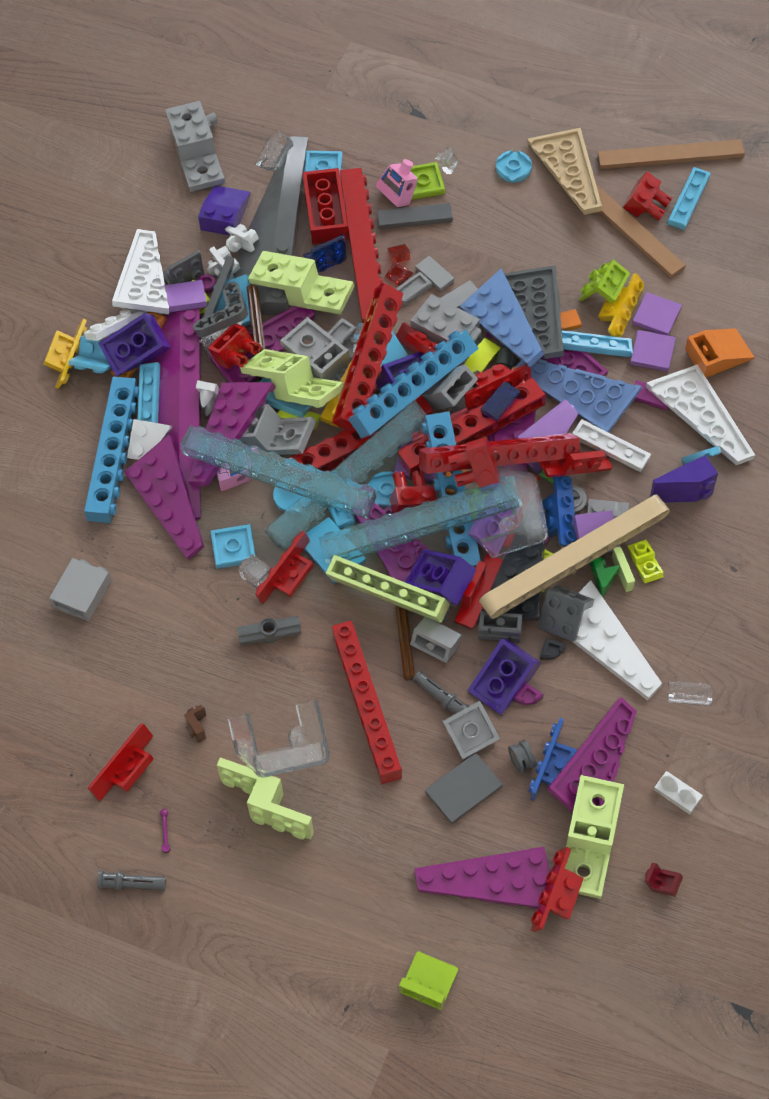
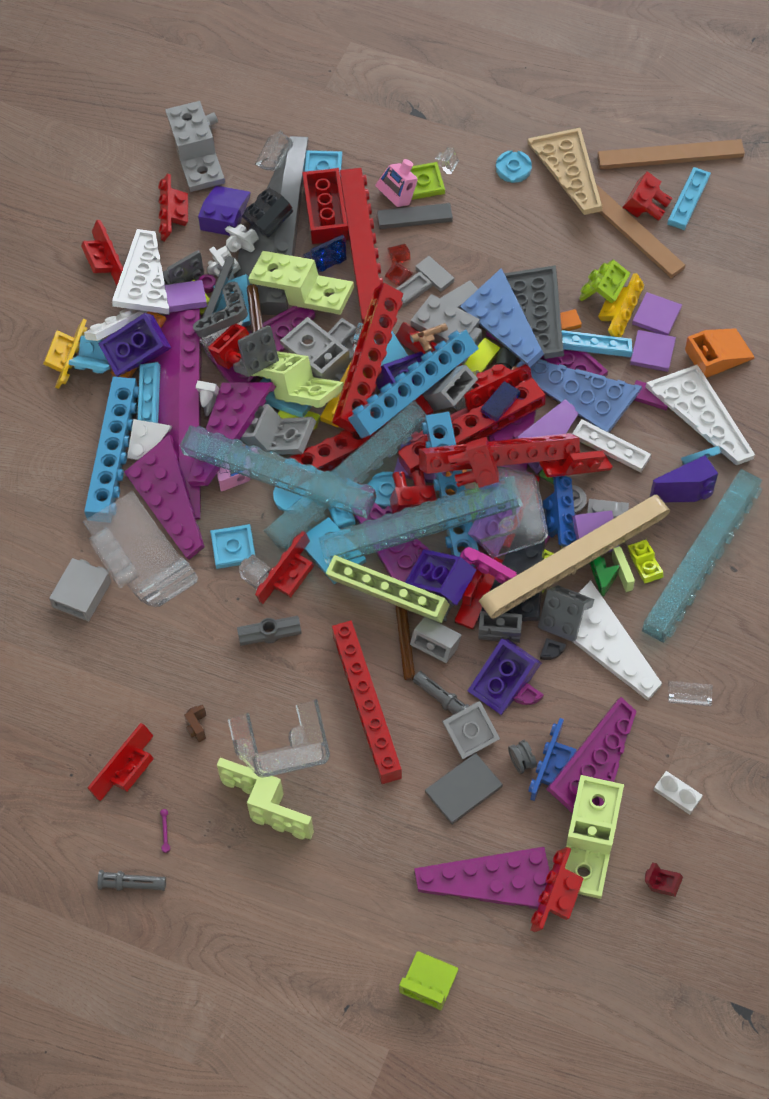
(102, 254): none -> red bracket
(138, 552): none -> clear beam
(172, 207): none -> red bracket
(256, 352): none -> dark grey bracket
(268, 212): none -> black piece
(427, 336): none -> medium nougat hose
(487, 565): none -> dark pink hinge
(702, 555): none -> clear light blue brick

